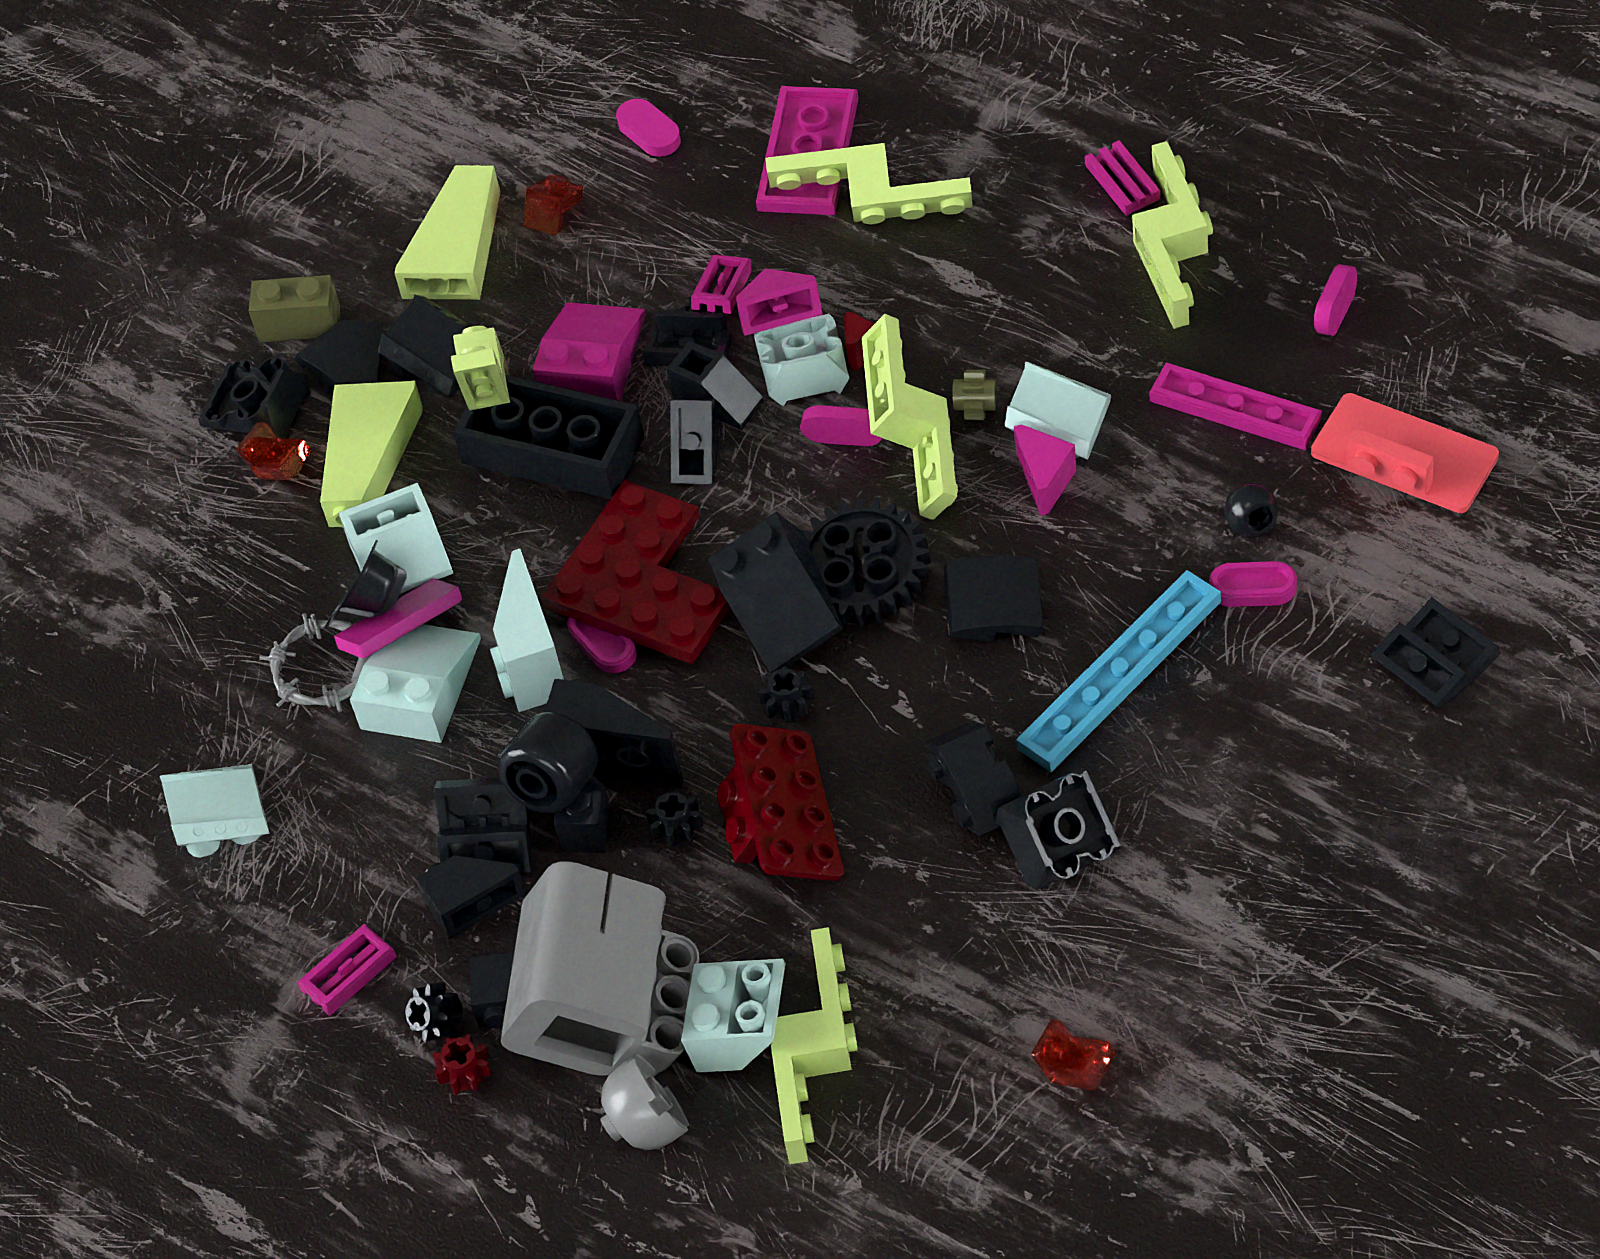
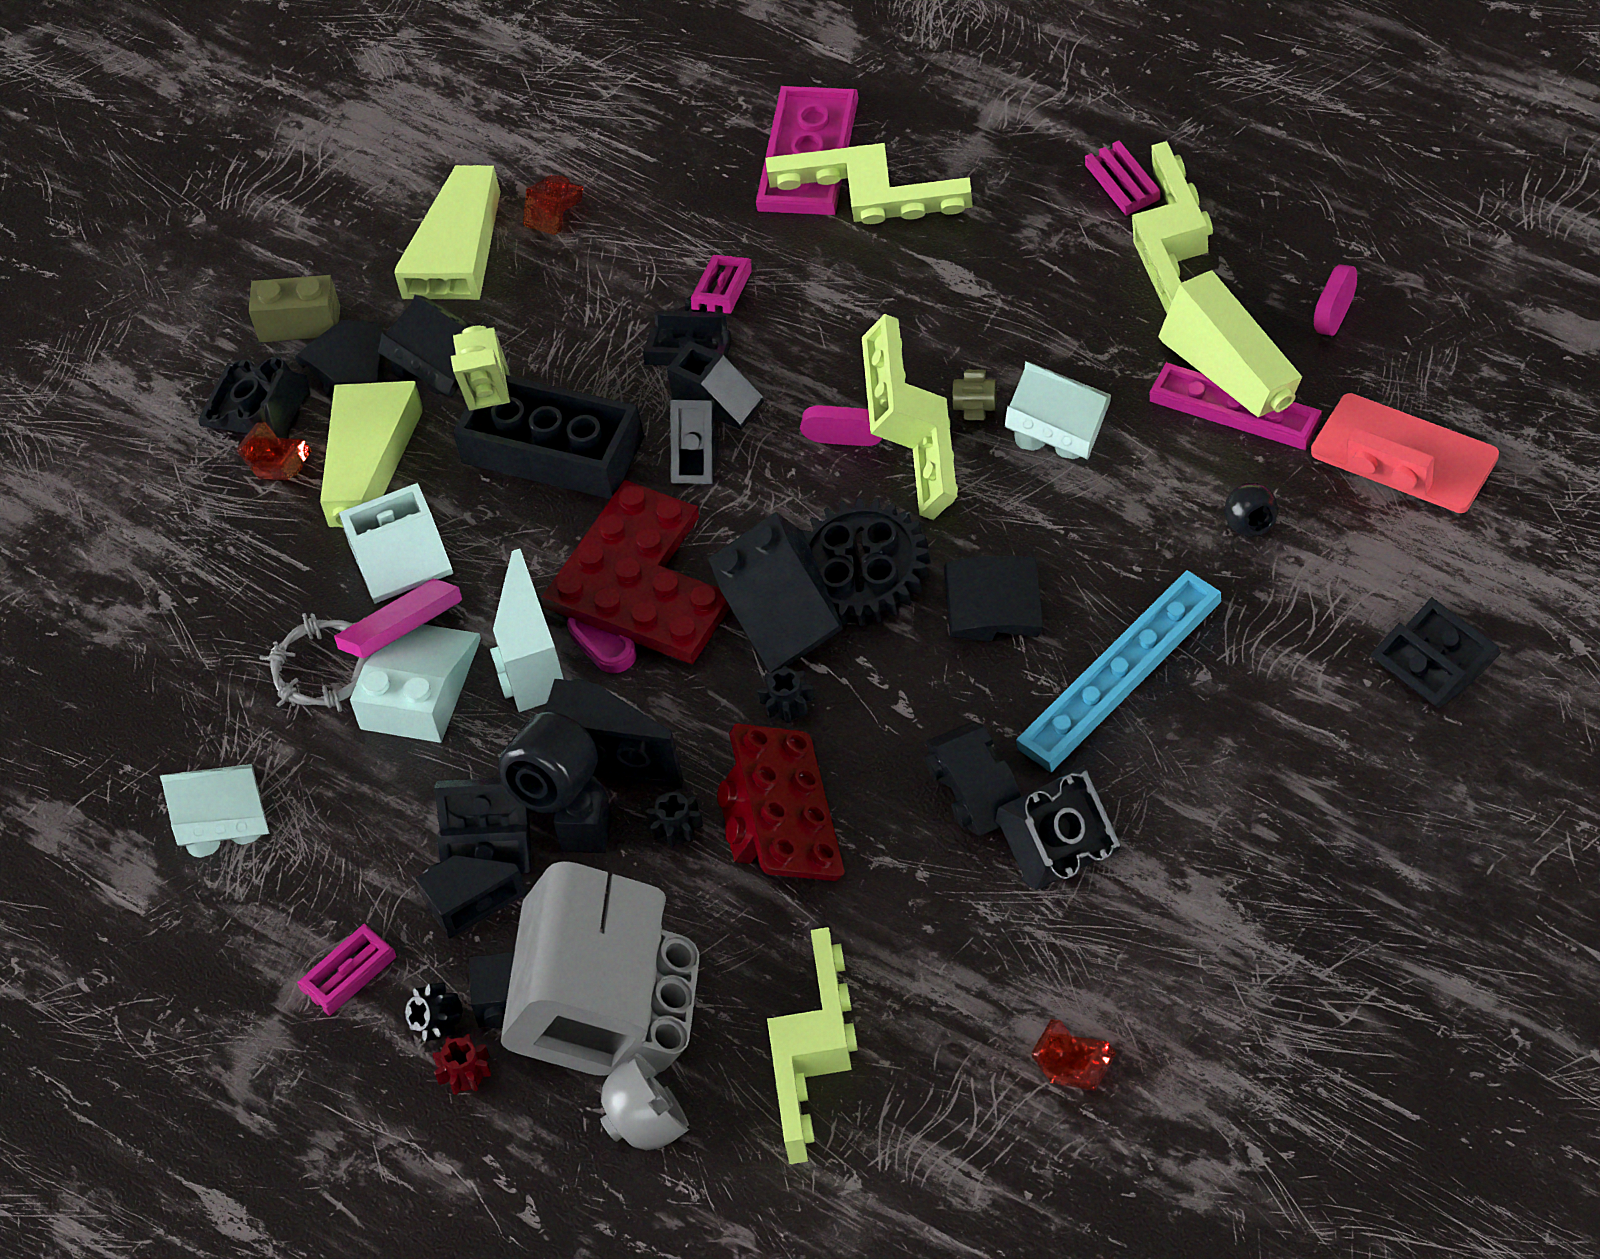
(374, 589): black piece -> none
(590, 349): dark pink slope -> none
(648, 127): dark pink tile -> none
(731, 1012): light aqua slope -> none
(777, 300): dark pink slope -> none
(802, 359): light aqua slope -> none
(855, 329): dark red slope -> none
(1045, 463): dark pink slope -> none
(1228, 346): none -> yellowish green slope
(1254, 583): dark pink tile -> none

